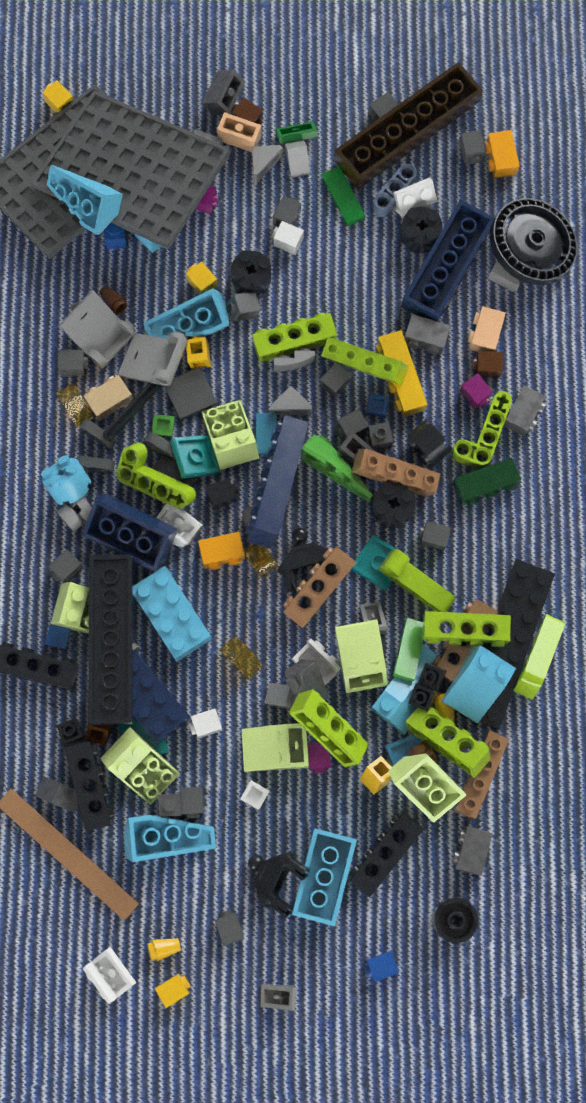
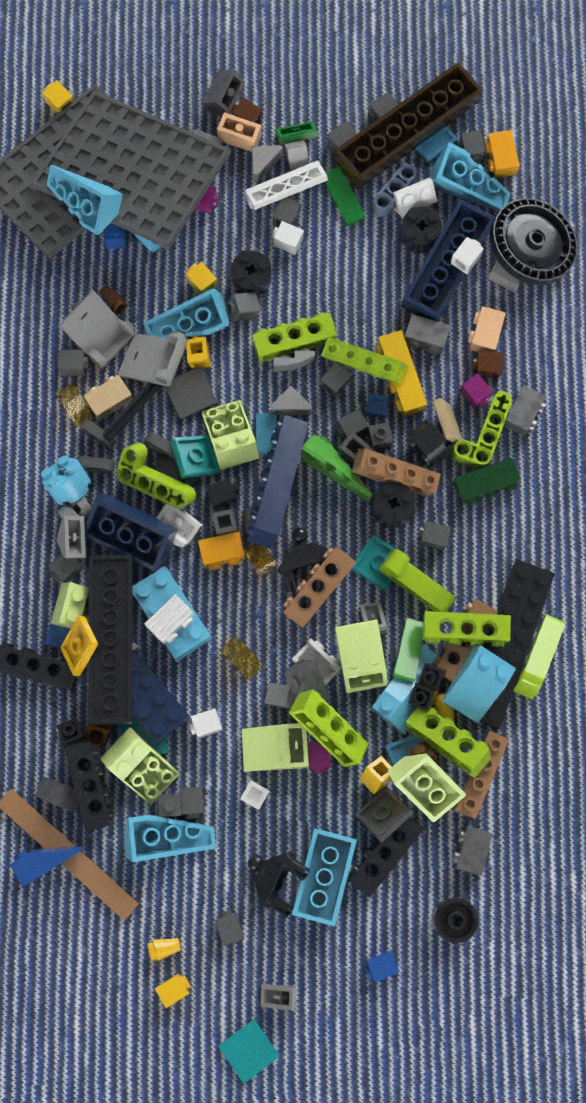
(39, 861): none -> blue slope
(72, 537): none -> light grey slope
(79, 646): none -> yellow tile
(109, 975): white bracket -> none
(163, 426): bright green plate -> none
(170, 619): none -> white brick
(224, 522): none -> dark grey brick
(248, 1051): none -> teal tile
(285, 185): none -> white fence
(339, 136): none -> dark grey brick
(383, 814): none -> dark grey tile
(434, 145): none -> dark azure tile
(447, 420): none -> tan tile
(464, 178): none -> medium azure wedge
(467, 255): none -> white brick

